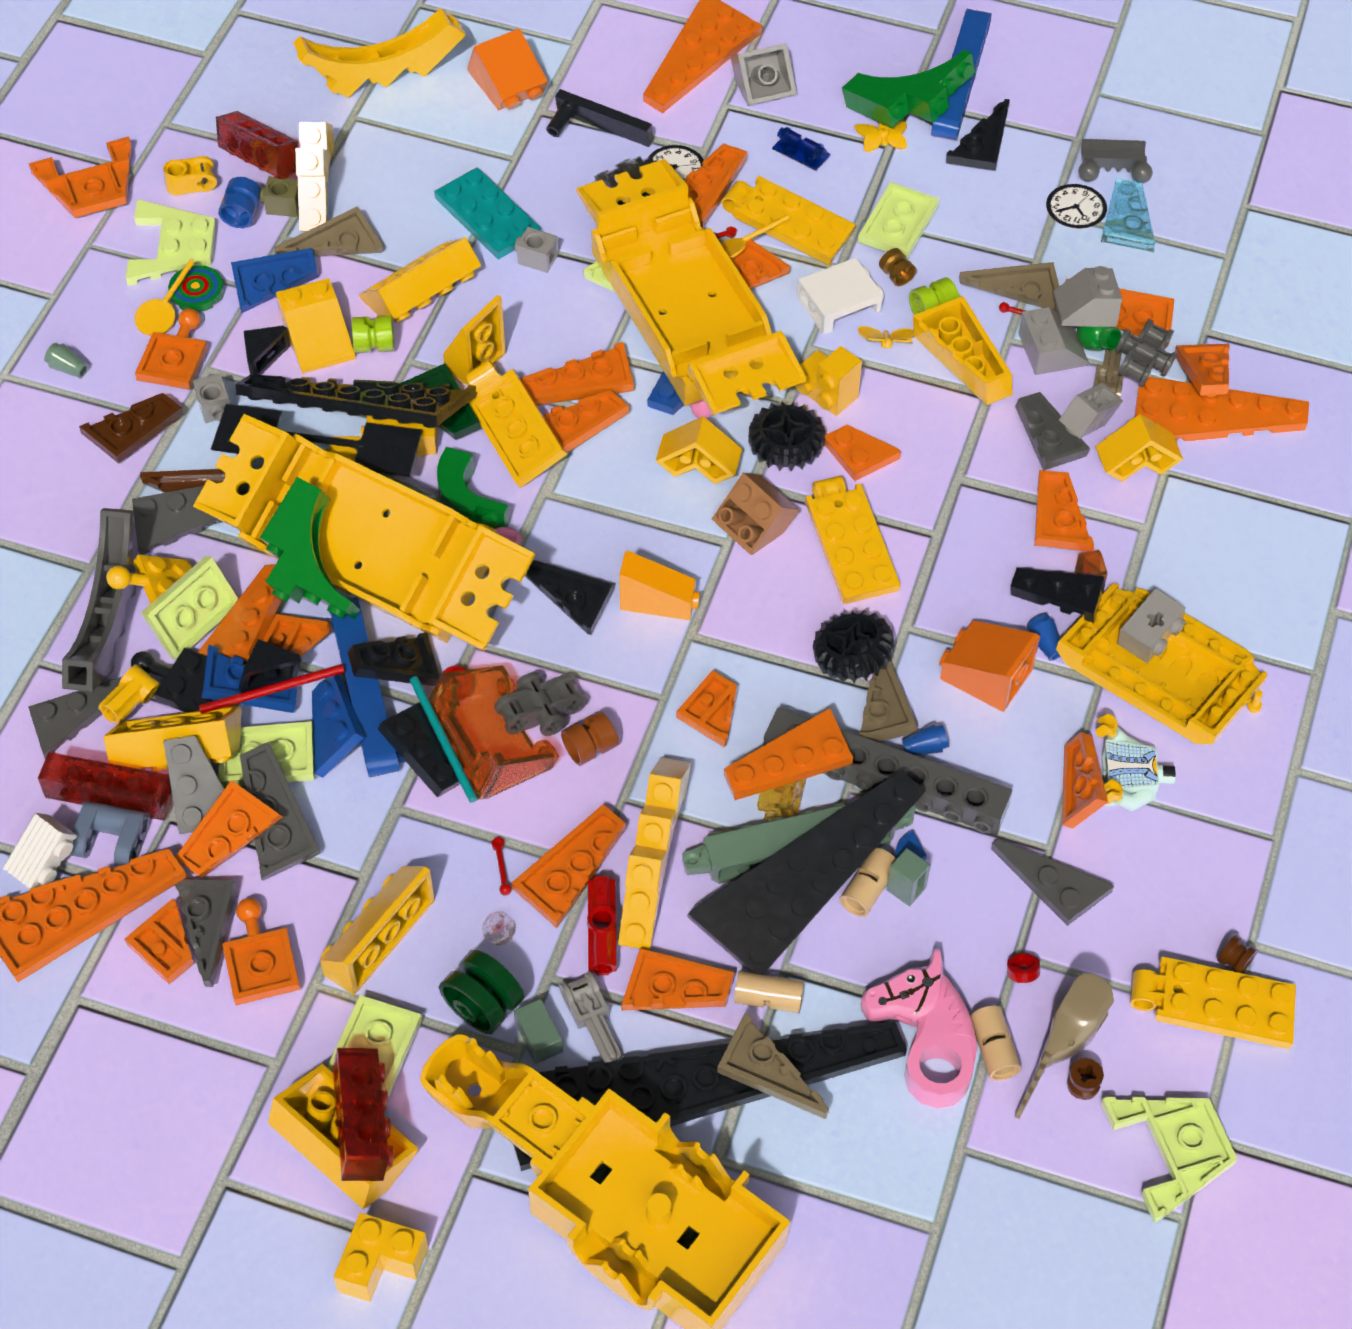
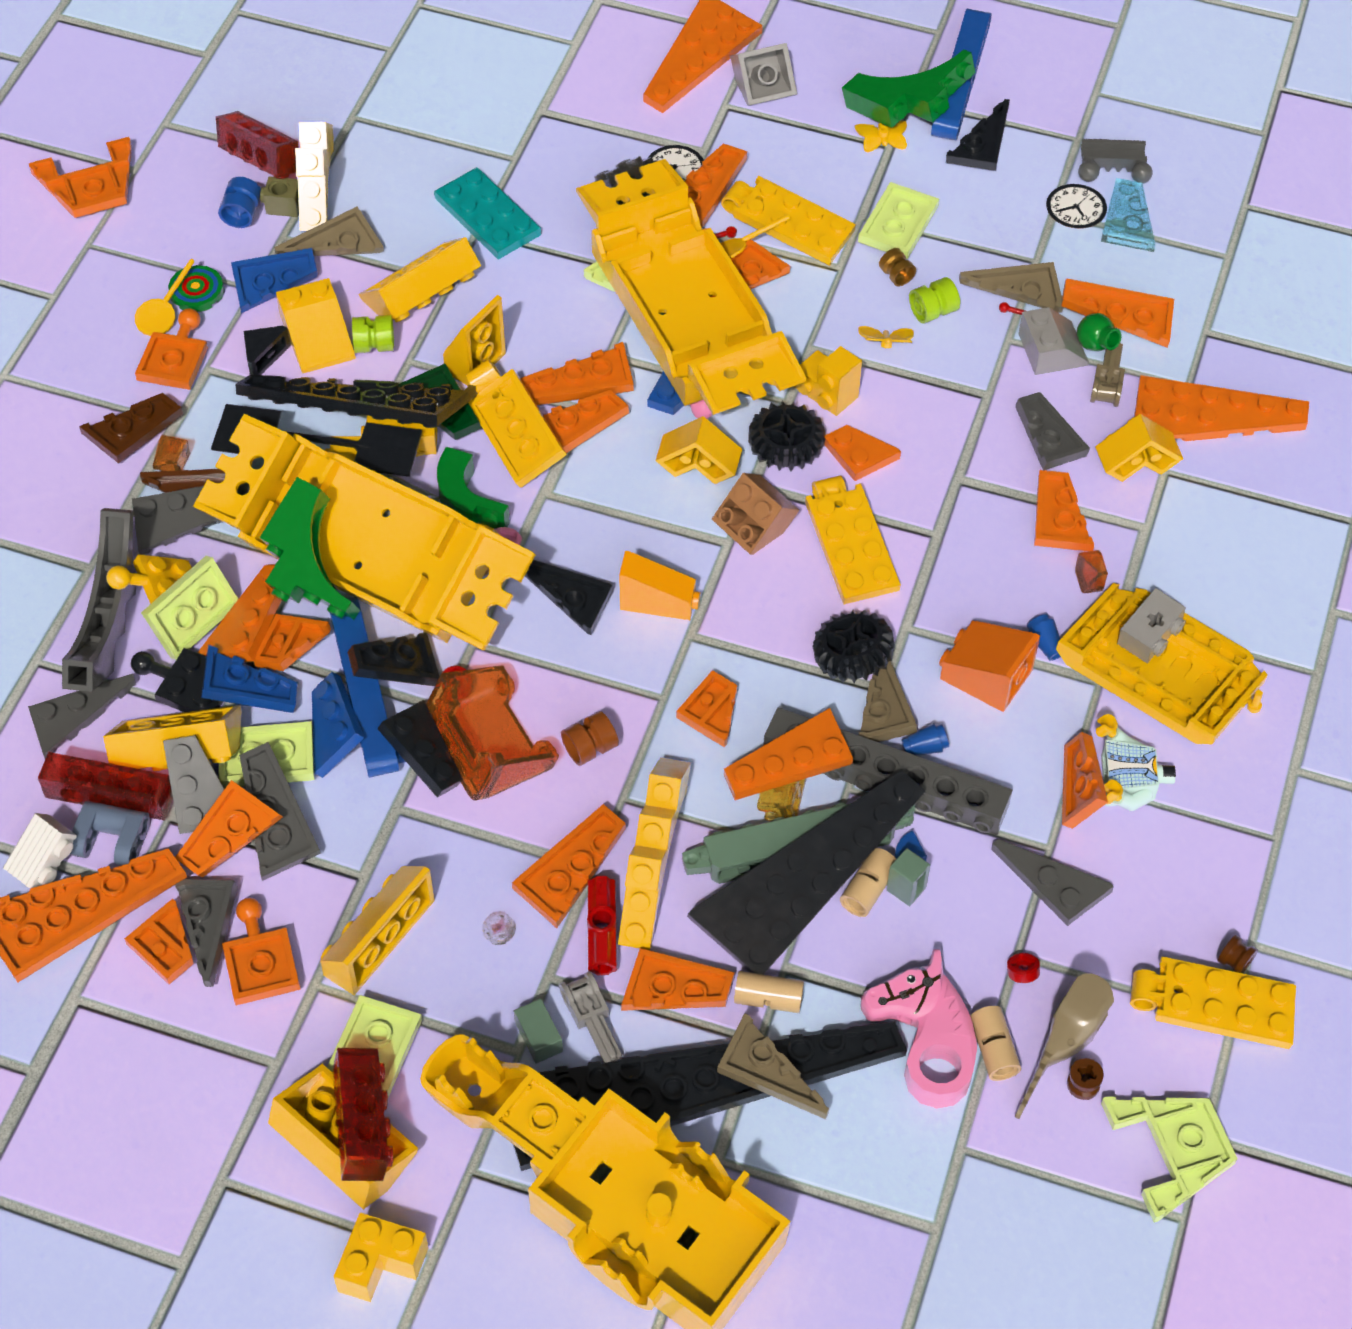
(65, 360): sand green cone -> none
(133, 689): yellow piece -> none
(171, 454): none -> clear orange slope
(182, 238): yellowish green wing -> none
(186, 175): yellow piece -> none
(211, 397): light grey brick -> none
(268, 666): black slope -> none
(270, 689): red axle -> none
(383, 62): yellow arch -> none
(443, 739): teal axle -> none
(481, 991): dark green wheel -> none
(498, 845): red hinge -> none
(507, 70): orange slope -> none
(537, 249): light grey brick -> none
(540, 704): dark grey axle -> none
(599, 116): black piece -> none
(803, 151): clear blue hinge -> none
(838, 293): white panel -> none
(964, 348): yellow wedge -> none
(1066, 590): black wing -> none
(1089, 299): light grey slope -> none
(1090, 410): light grey brick -> none
(1145, 352): dark grey axle -> none
(1206, 367): orange wing -> none

